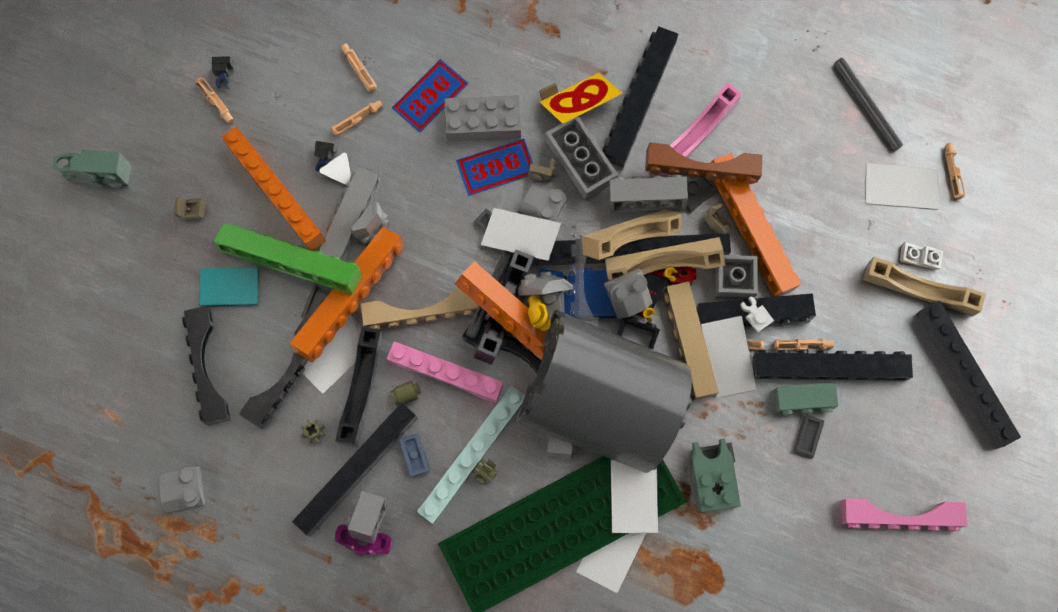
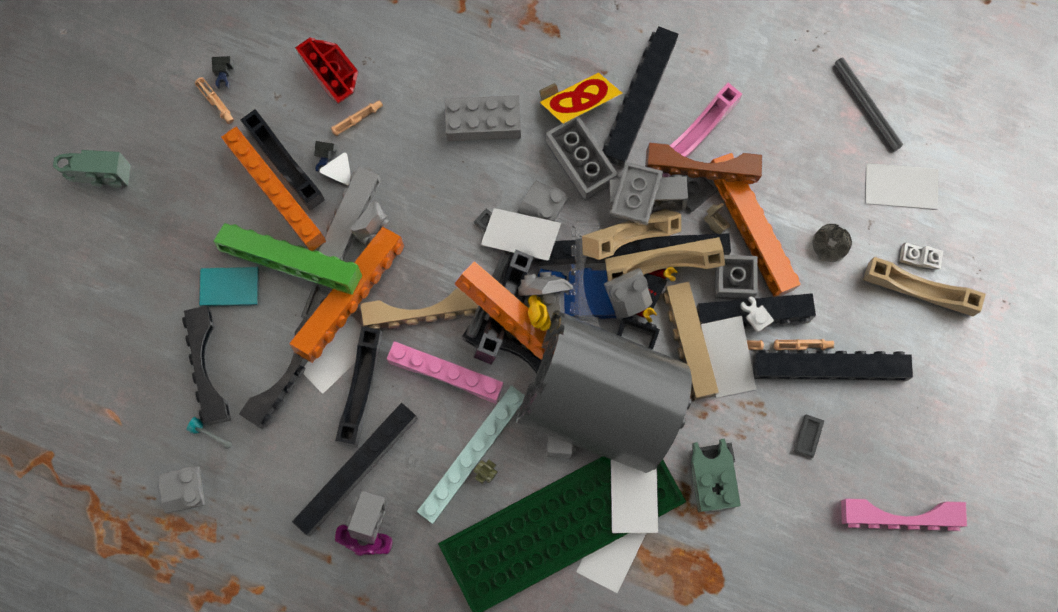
(190, 208): dark tan bracket -> none
(196, 426): none -> hinge
(282, 160): none -> black arch
(315, 436): olive gear -> none
(329, 67): none -> red wedge
(359, 68): light nougat piece -> none
(405, 393): olive brick -> none
(414, 455): sand blue plate -> none
(428, 95): blue sticker -> none
(495, 166): blue sticker -> none
(541, 173): dark tan bracket -> none
(636, 193): none -> light grey tile
(689, 277): red brick -> none
(806, 398): sand green brick -> none
(836, 233): none -> clear smoke plate
(954, 172): light nougat piece -> none
(968, 375): black brick -> none

